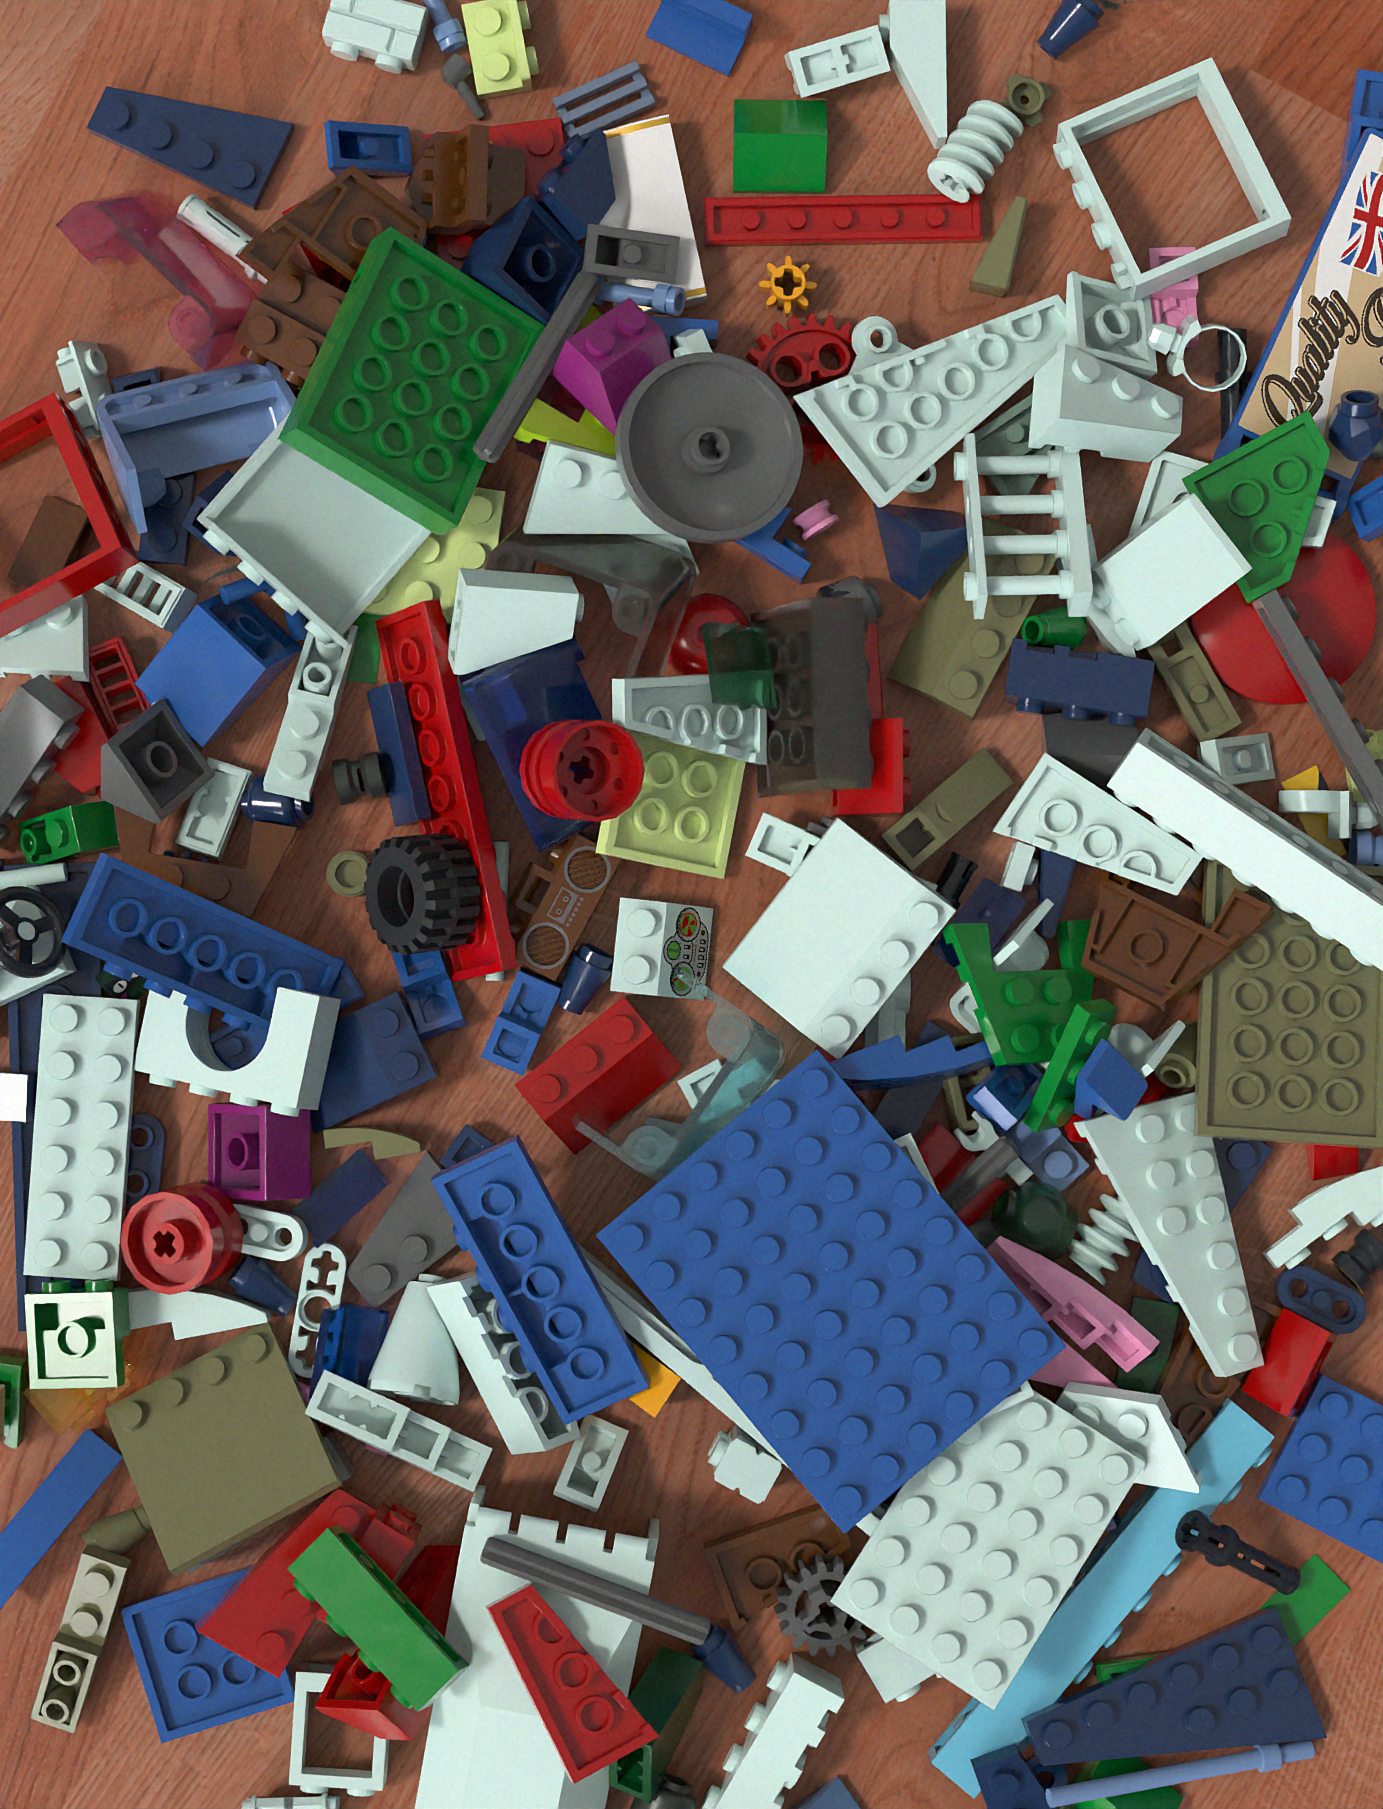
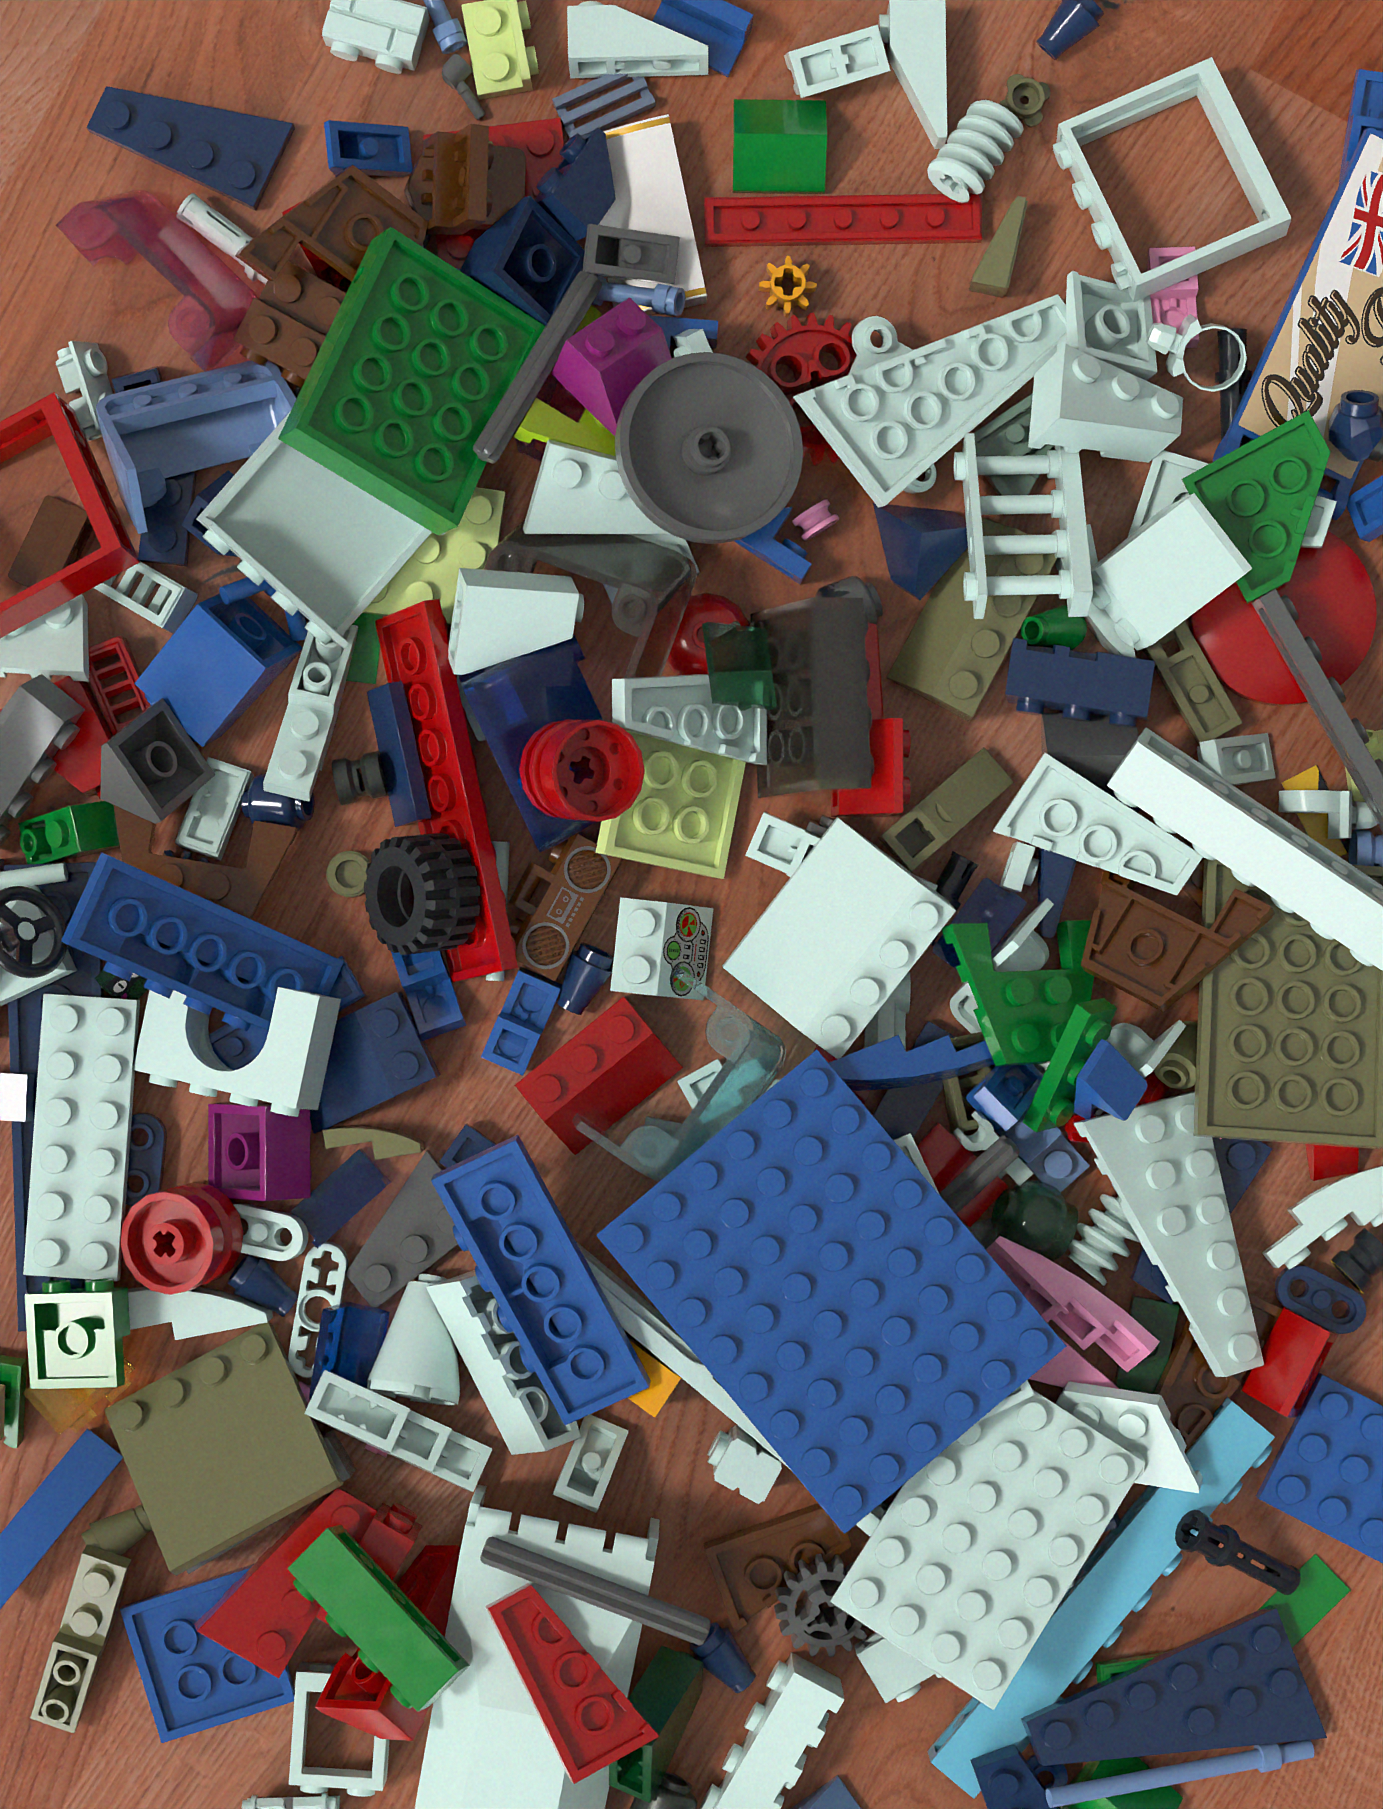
(620, 42): none -> light aqua slope

